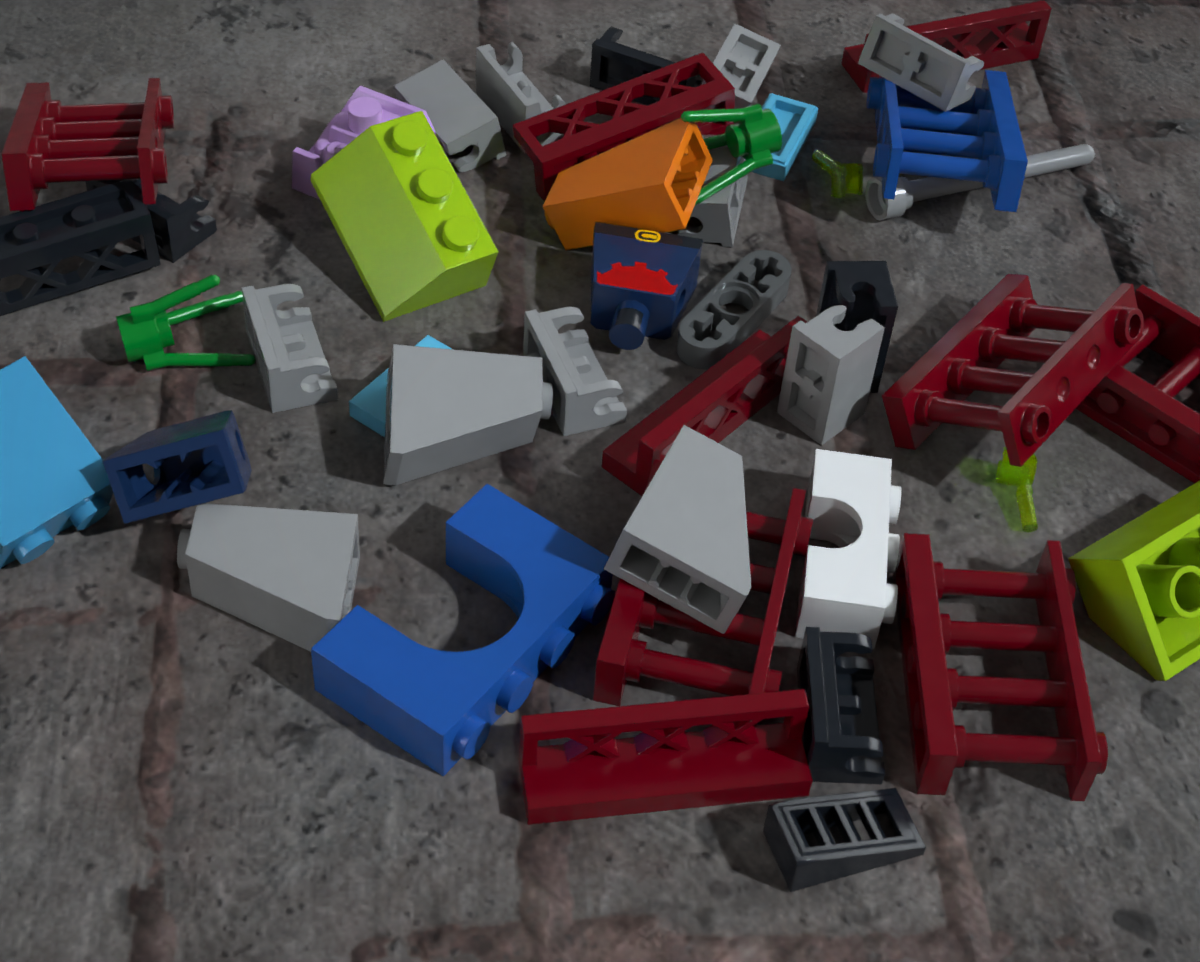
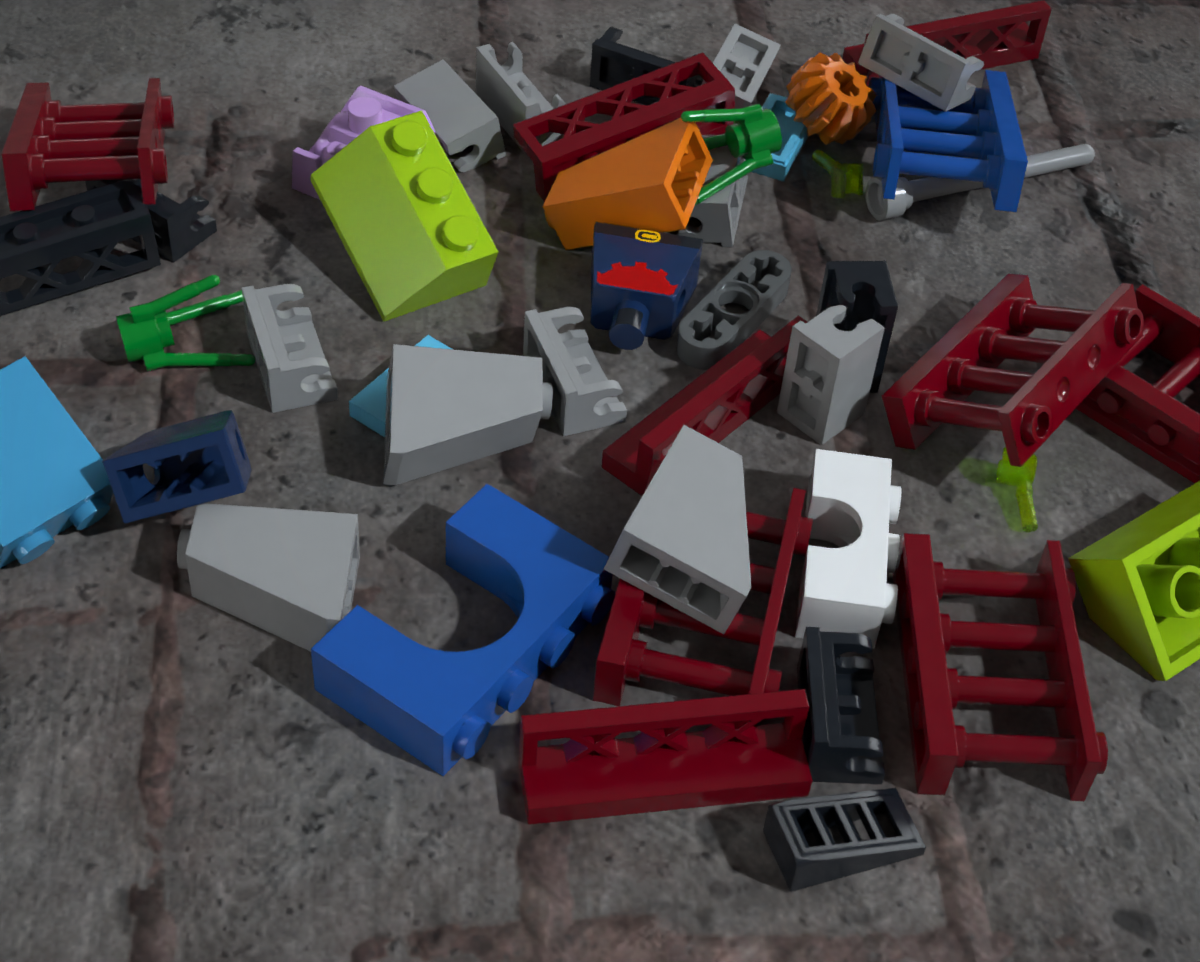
(831, 98): none -> orange gear

